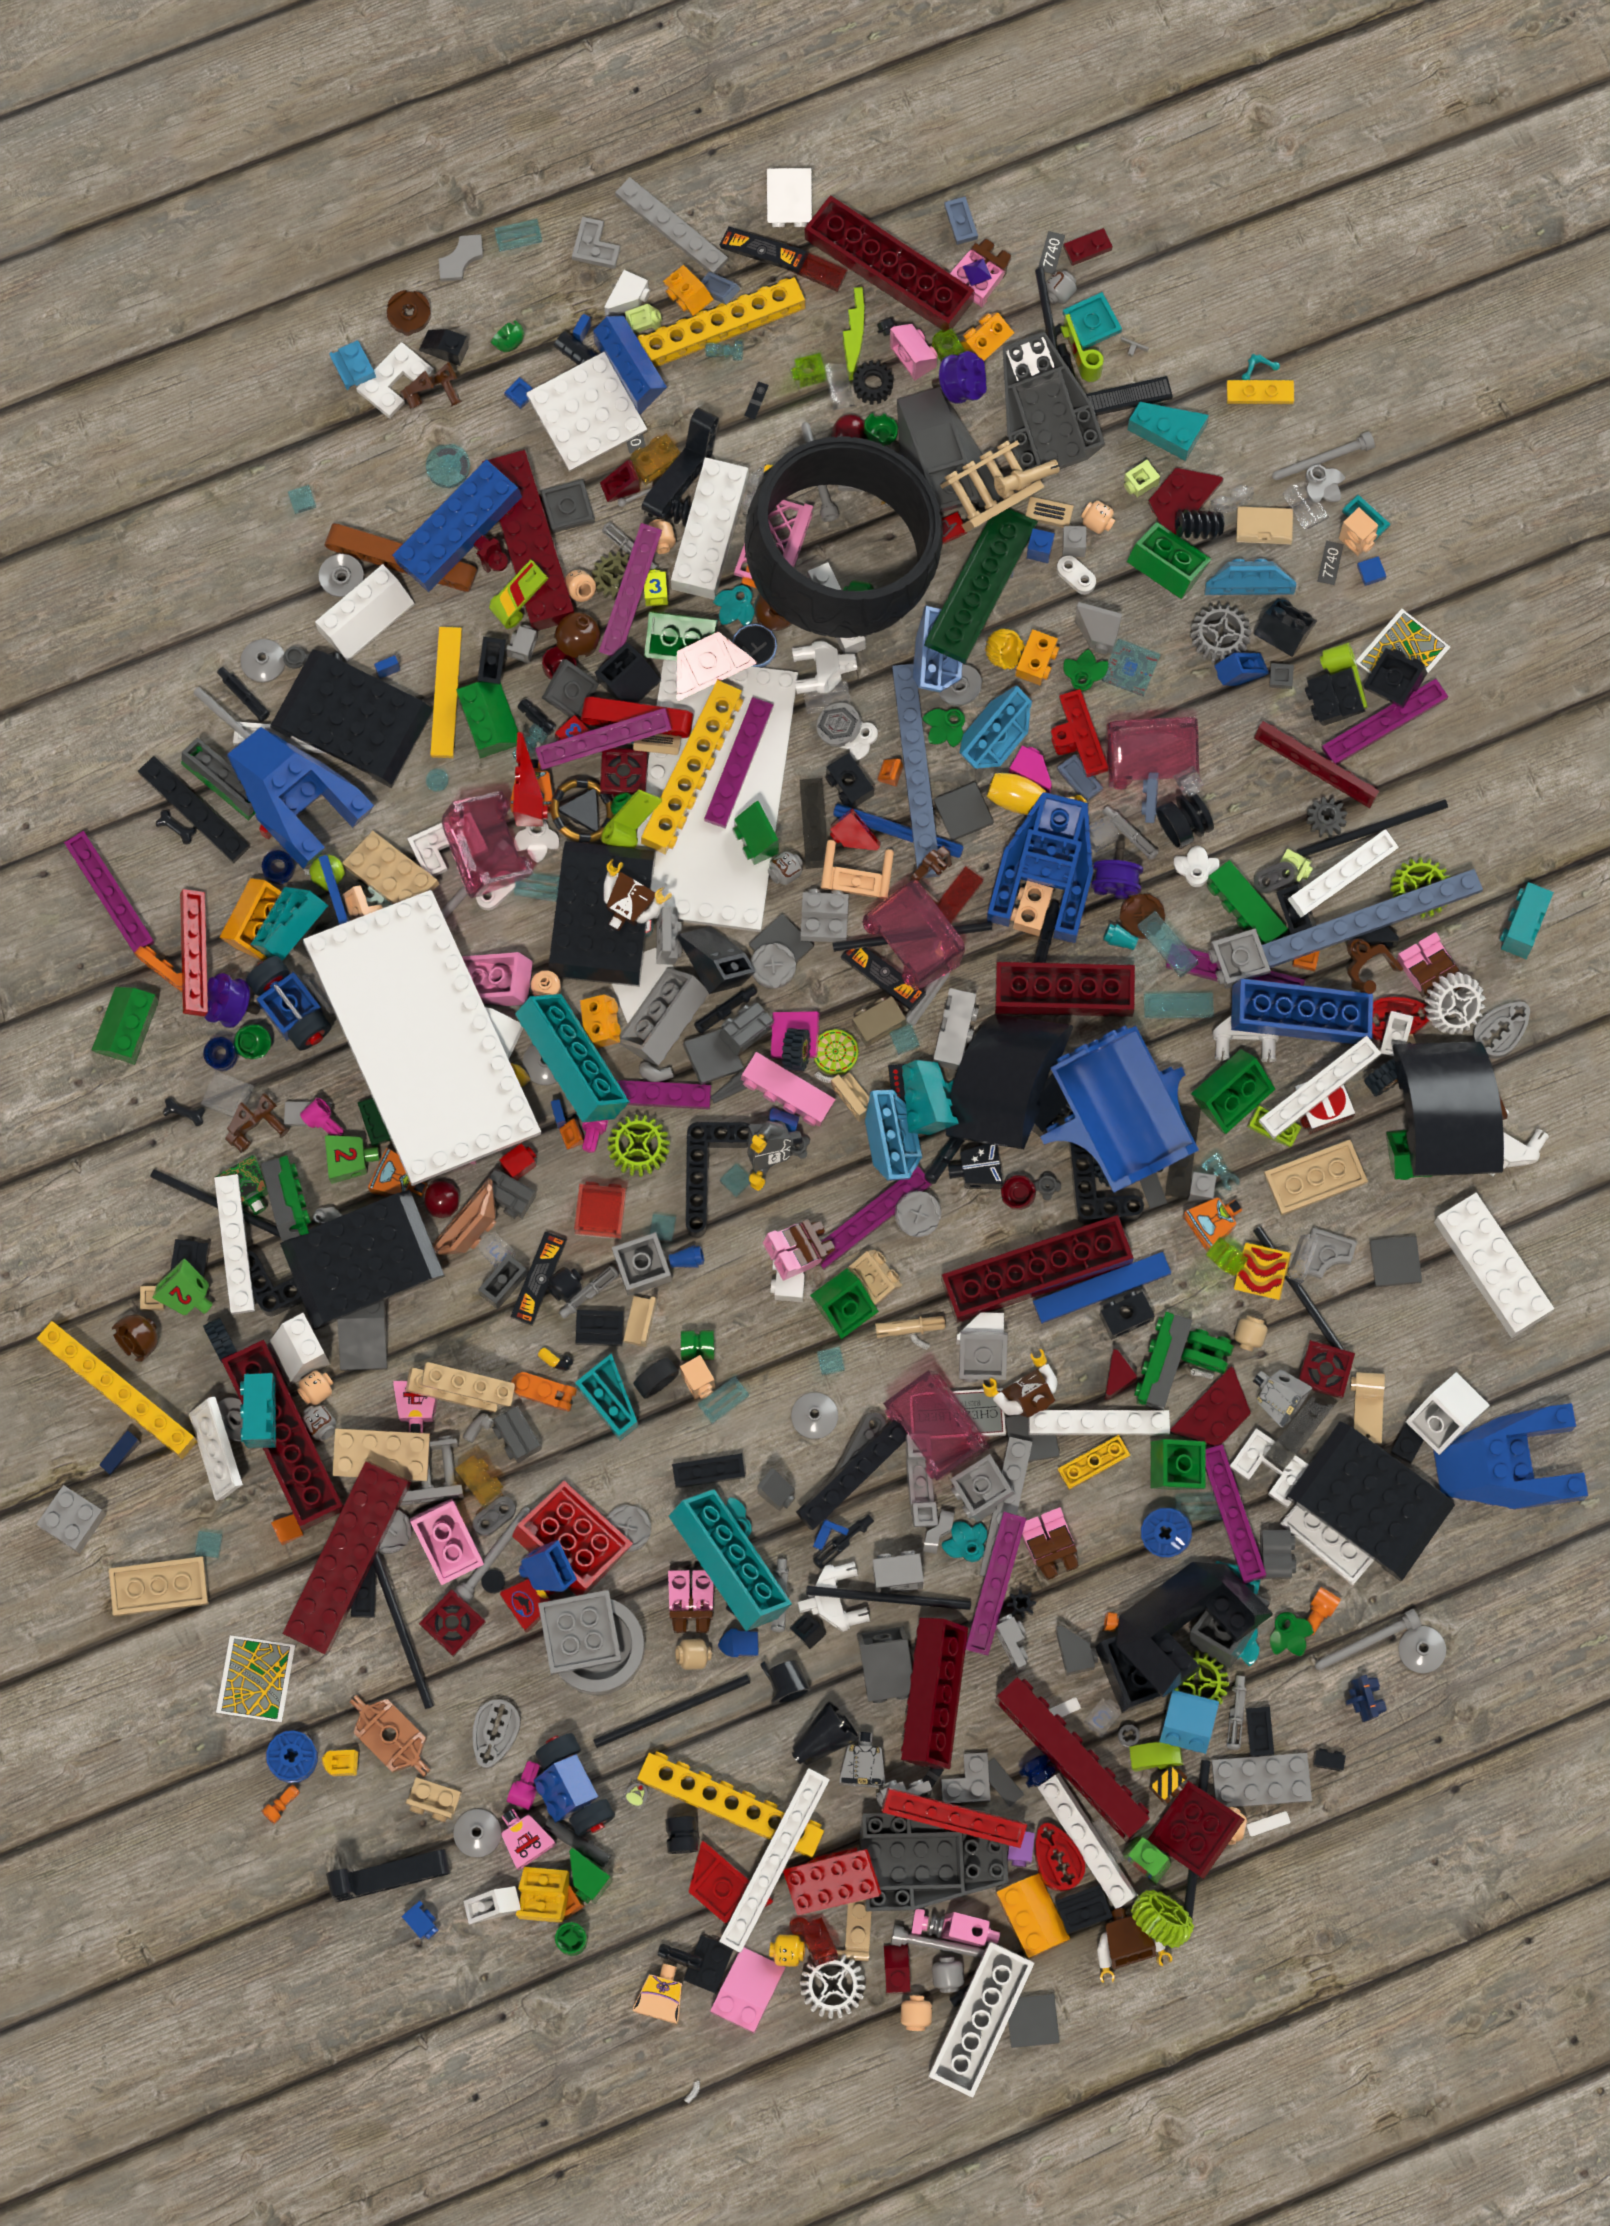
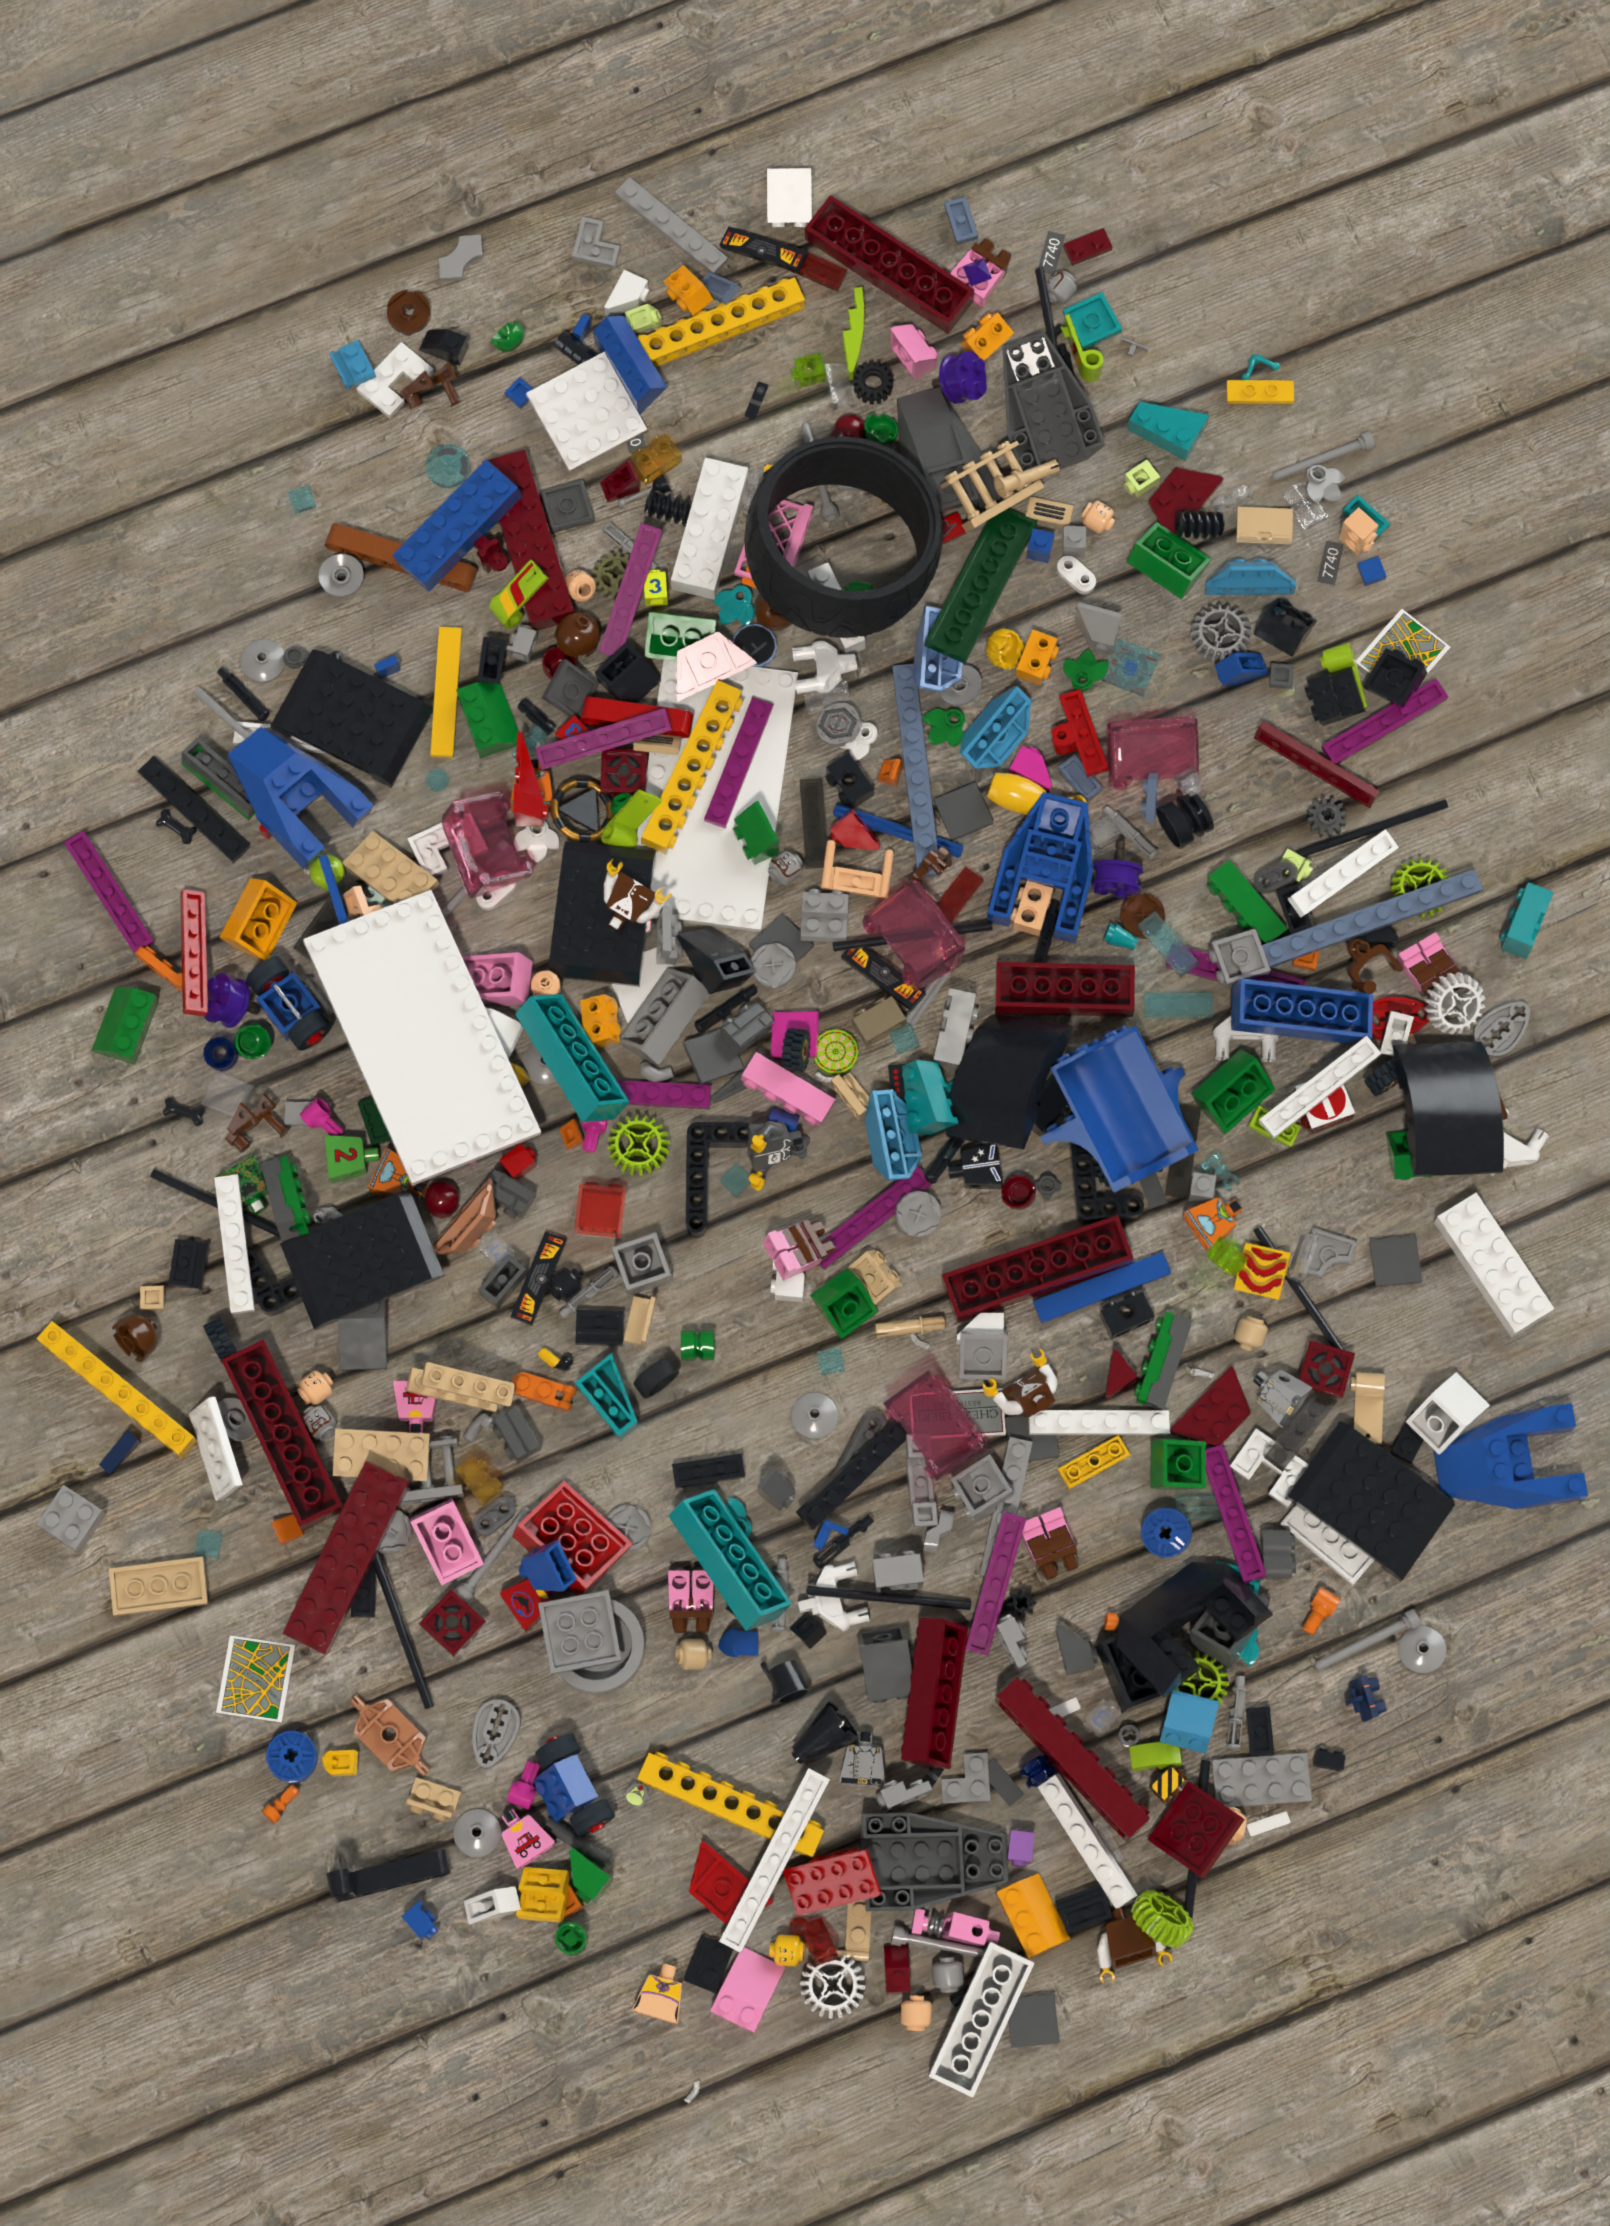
(183, 1290): bright green torso -> none
(258, 1410): teal wedge -> none
(283, 876): clear blue wheel -> none
(288, 922): teal wedge -> none
(297, 1350): white slope -> none
(364, 613): white slope -> none
(493, 1581): black piece -> none
(533, 224): clear light blue tile -> none
(538, 895): clear light blue tile -> none
(558, 1113): blue tile -> none
(663, 1226): clear light blue tile -> none
(667, 538): light nougat head -> none
(671, 1711): black piece -> none
(680, 1957): black axle -> none
(681, 1835): black wheel -> none
(685, 467): black beam -> none
(687, 1258): blue cone -> none
(698, 1378): light nougat brick -> none
(716, 350): clear light blue piece -> none
(739, 1388): clear light blue tile -> none
(885, 326): black plate -> none
(946, 337): clear neon green brick -> none
(954, 1817): red plate -> none
(965, 1538): teal plate -> none
(1047, 1867): red piece -> none
(1130, 395): tile -> none
(1147, 1858): bright green torso -> none
(1196, 863): white plate -> none
(1220, 1346): green brick -> none
(1292, 1637): green plate -> none
(1315, 1177): tan plate -> none

